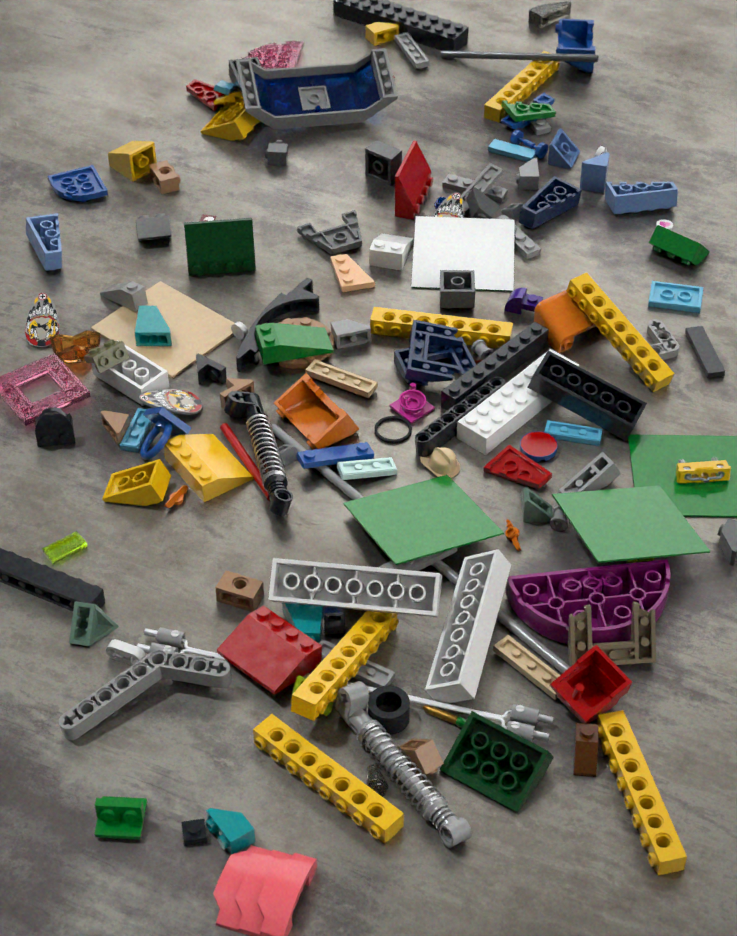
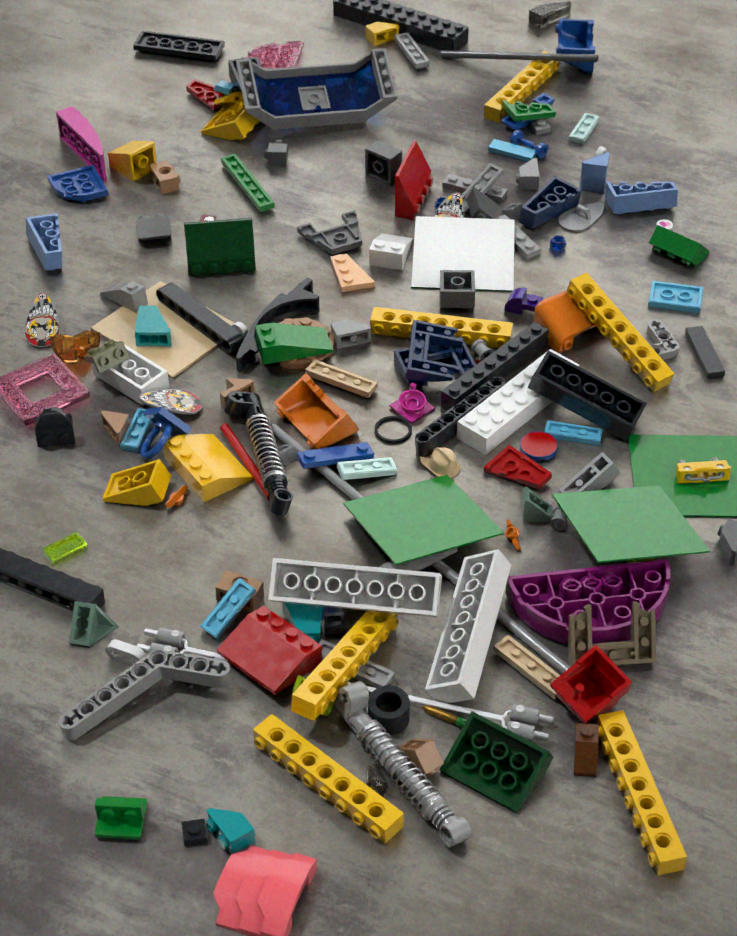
(81, 138): none -> dark pink slope
(179, 45): none -> black plate
(200, 317): none -> beam
(210, 369): black slope -> none
(228, 608): none -> medium azure tile
(247, 182): none -> green plate
(558, 242): none -> clear blue plate
(562, 151): medium blue slope -> none
(581, 217): none -> light grey shield
(584, 128): none -> light aqua tile

